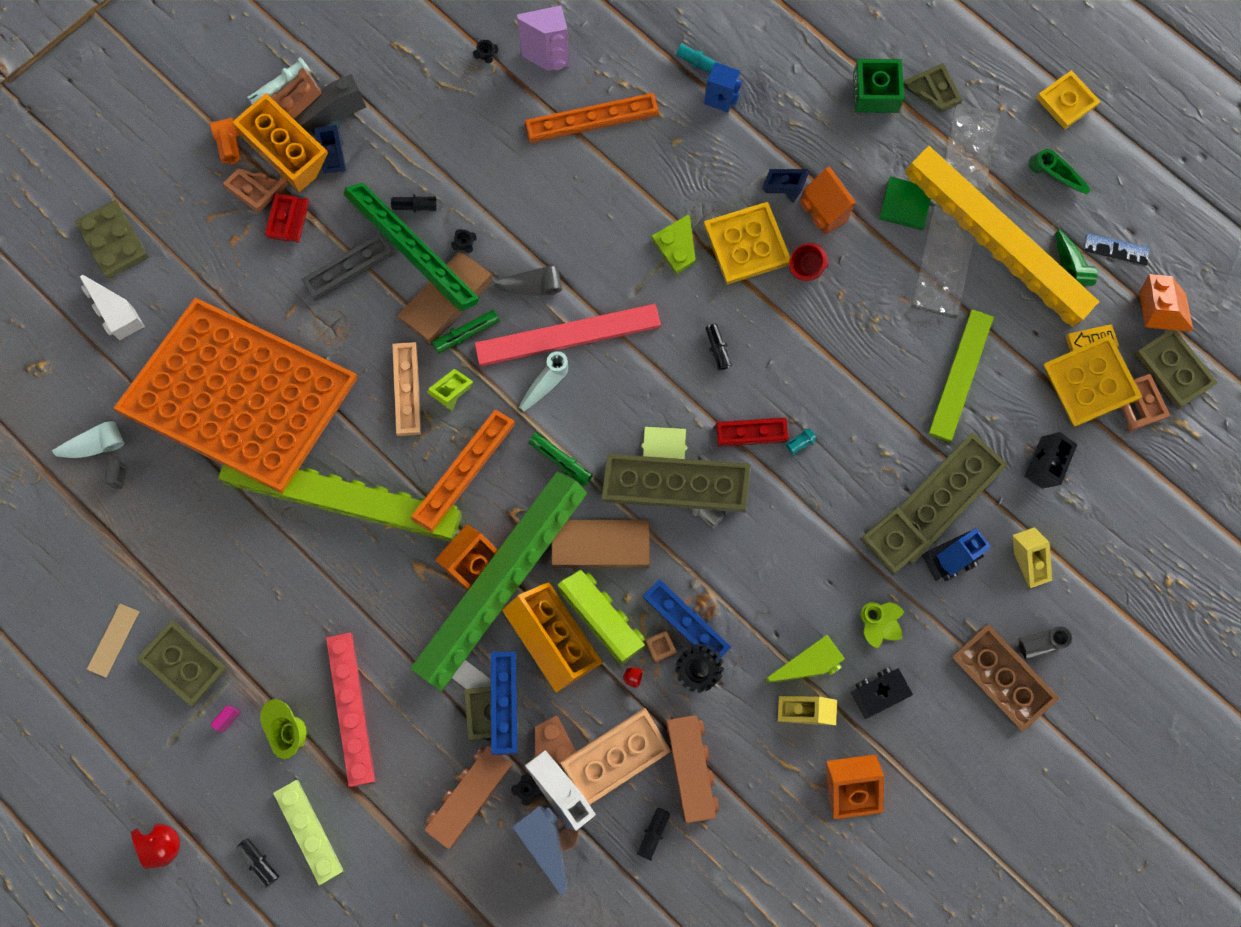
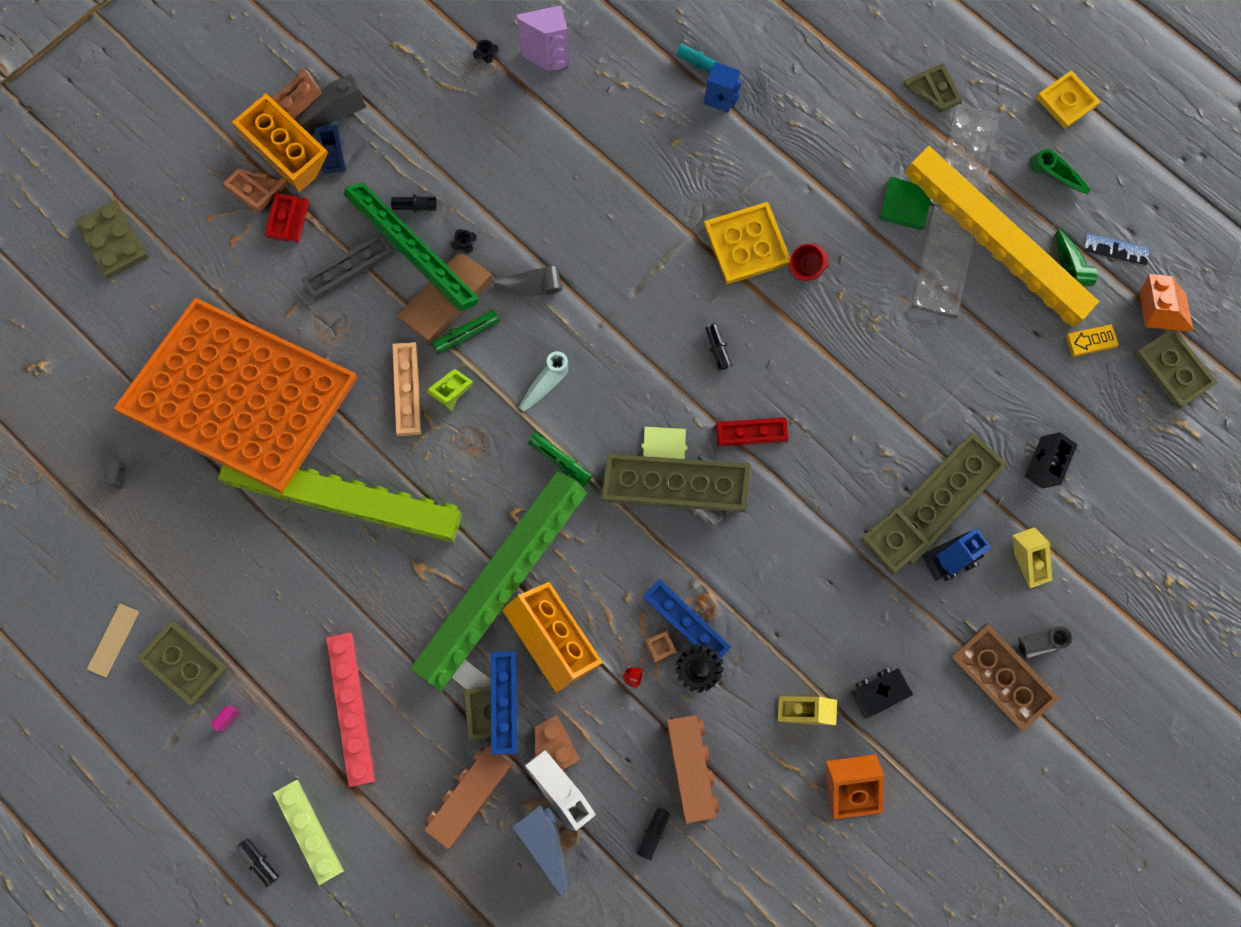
(99, 439): light aqua piece -> none
(116, 311): white slope -> none
(156, 848): red helmet -> none
(226, 138): orange piece -> none
(280, 81): light aqua pin -> none
(282, 729): lime piece -> none
(462, 471): orange plate -> none
(466, 556): orange slope -> none
(526, 797): black plate -> none
(567, 335): coral tile -> none
(591, 117): orange tile -> none
(600, 616): lime slope -> none
(602, 544): medium nougat slope -> none
(616, 756): light nougat tile -> none
(676, 244): lime wing -> none
(786, 181): dark blue slope -> none
(801, 441): teal pin -> none
(812, 662): lime slope -> none
(827, 201): orange slope -> none
(878, 85): green brick -> none
(884, 625): lime plate -> none
(960, 376): lime tile -> none
(1092, 381): yellow plate -> none
(1150, 406): nougat plate -> none

